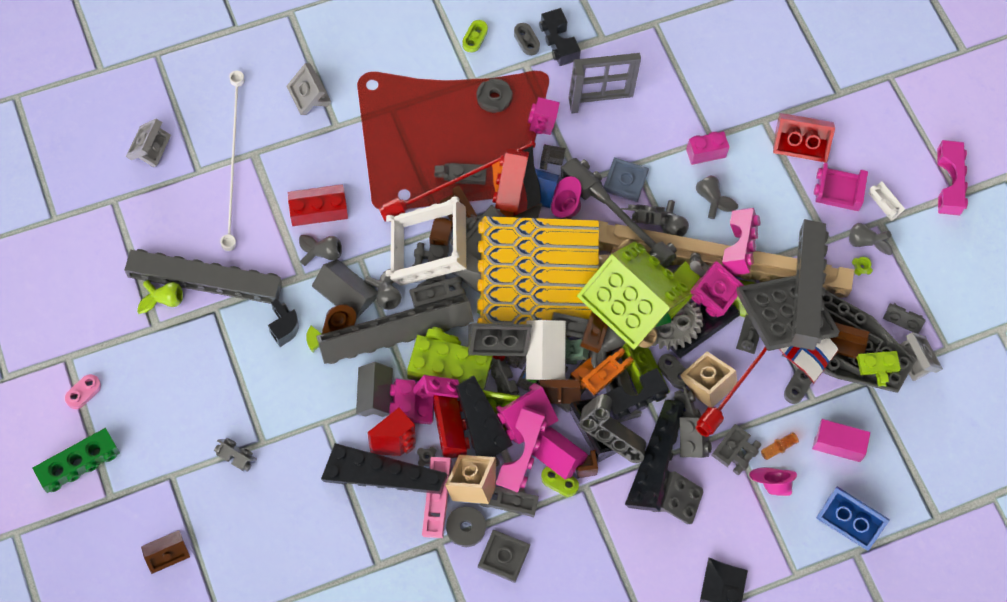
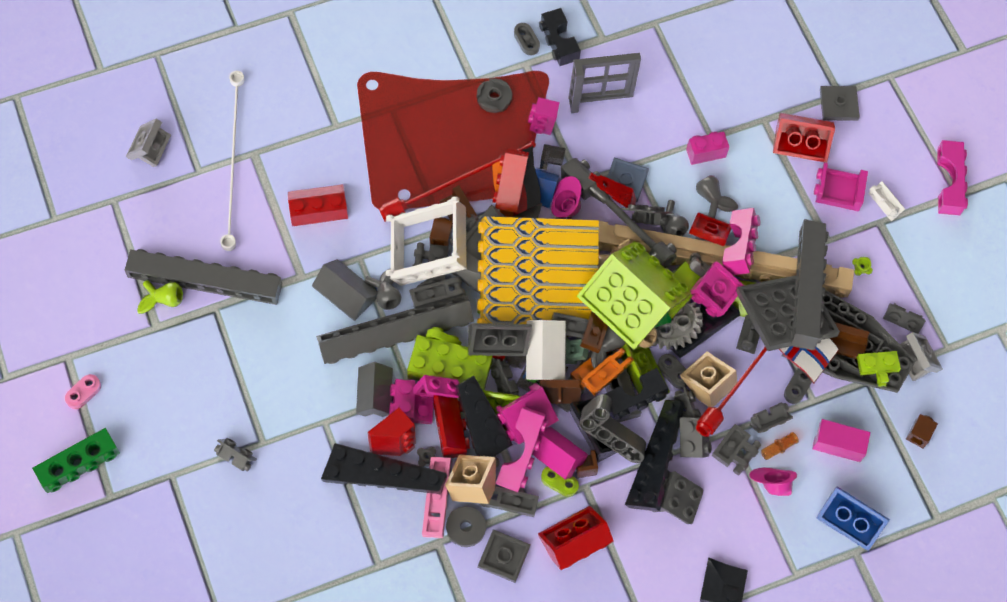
(165, 552): reddish brown panel -> none
(286, 326): black brick -> none
(307, 90): light grey bracket -> none
(312, 339): lime tile -> none
(328, 248): dark grey piece -> none
(339, 318): reddish brown piece -> none
(455, 170): dark grey hinge -> none
(474, 37): lime plate -> none
(576, 537): none -> red slope
(618, 191): none -> red piece
(710, 229): none -> red plate
(763, 421): none -> dark grey hinge
(839, 103): none -> dark grey plate
(863, 236): dark grey piece -> none
(922, 430): none -> reddish brown brick

